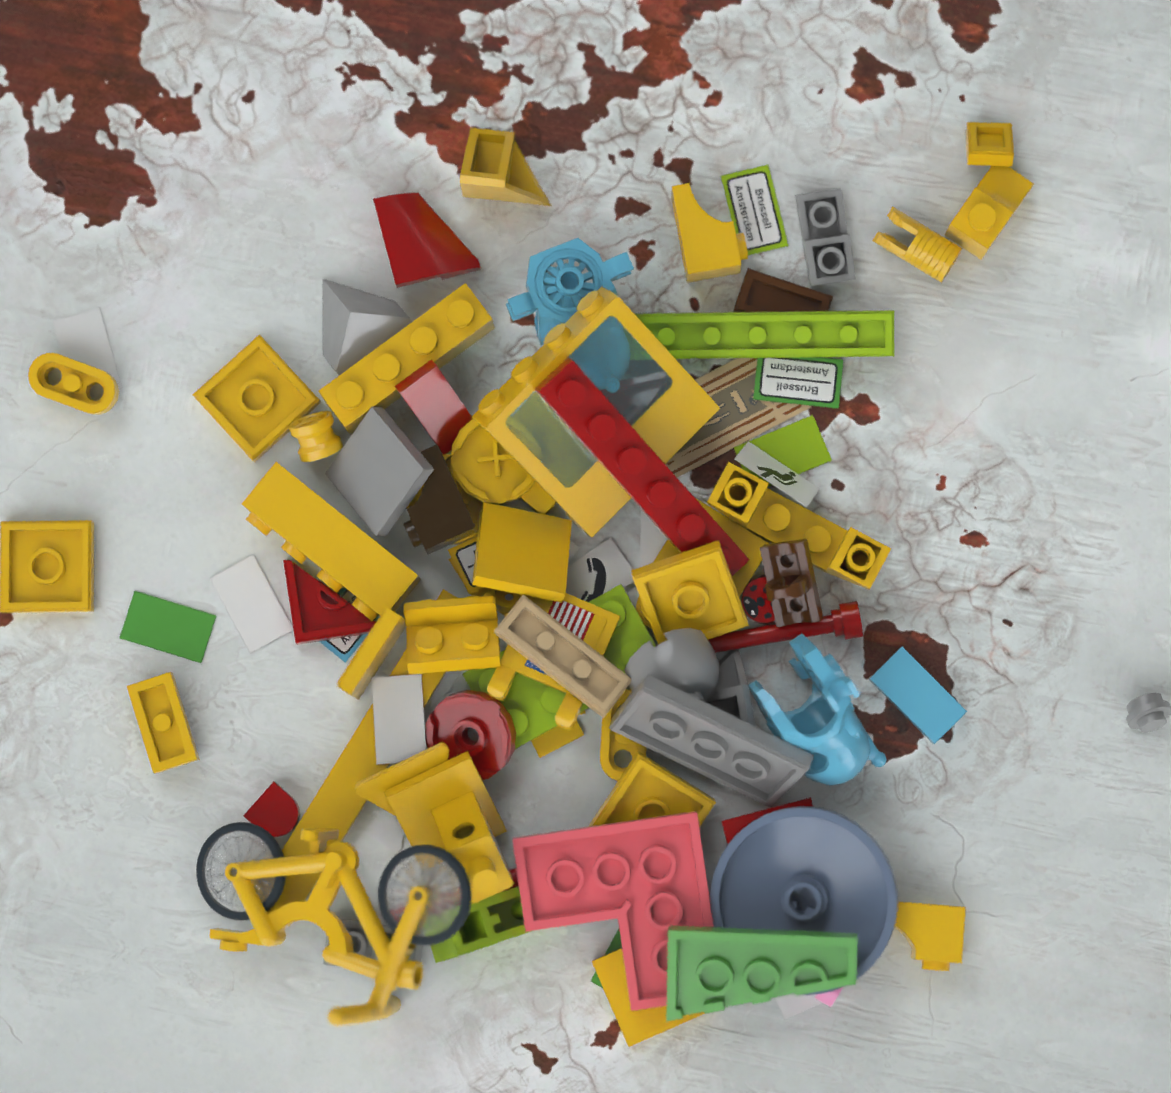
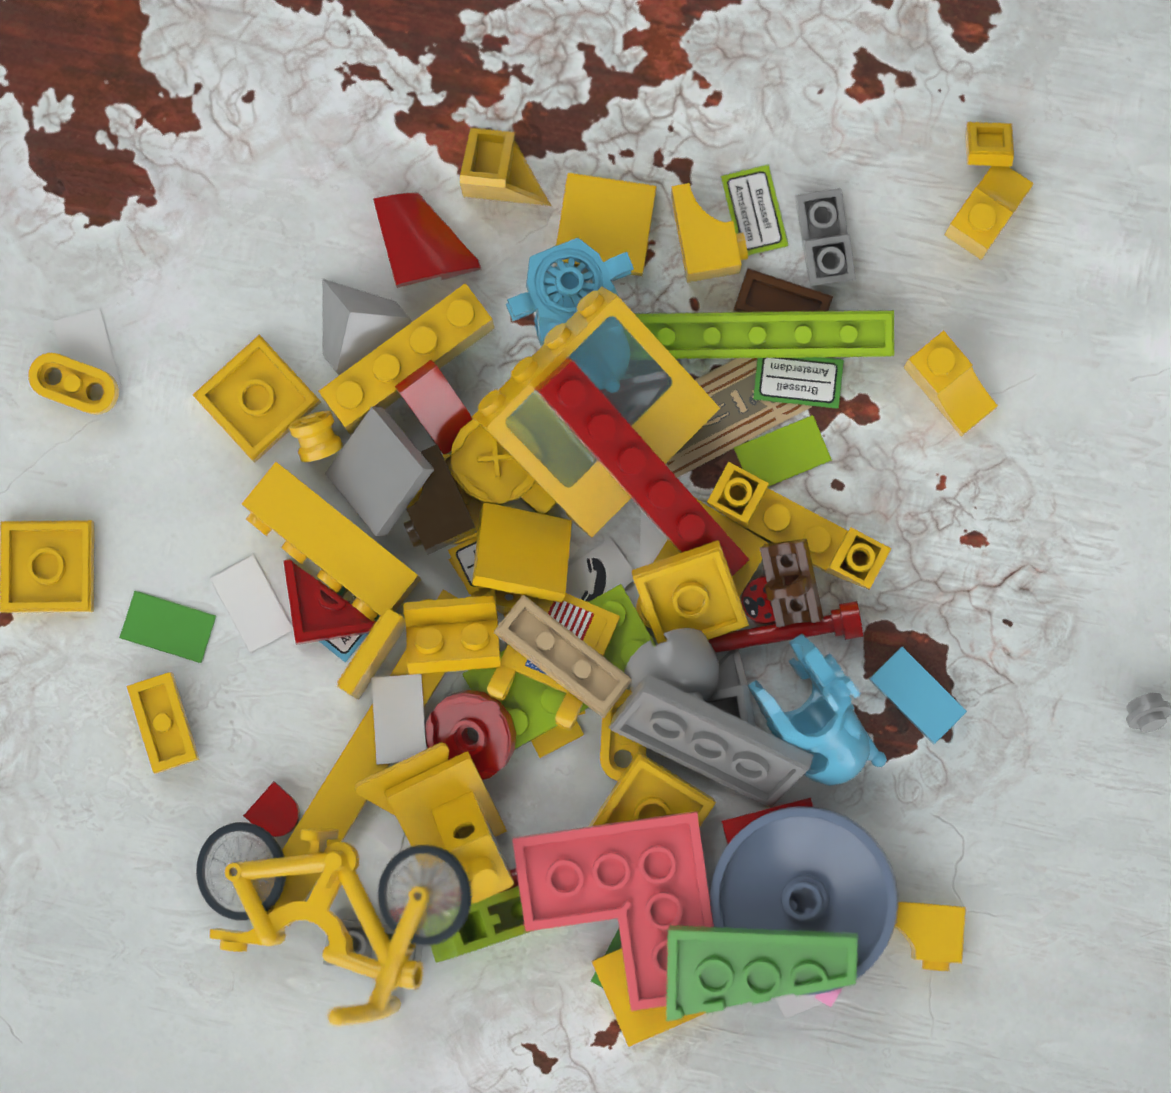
(608, 217): none -> yellow tile
(777, 474): white sticker -> none
(928, 249): yellow hinge -> none
(950, 383): none -> yellow arch

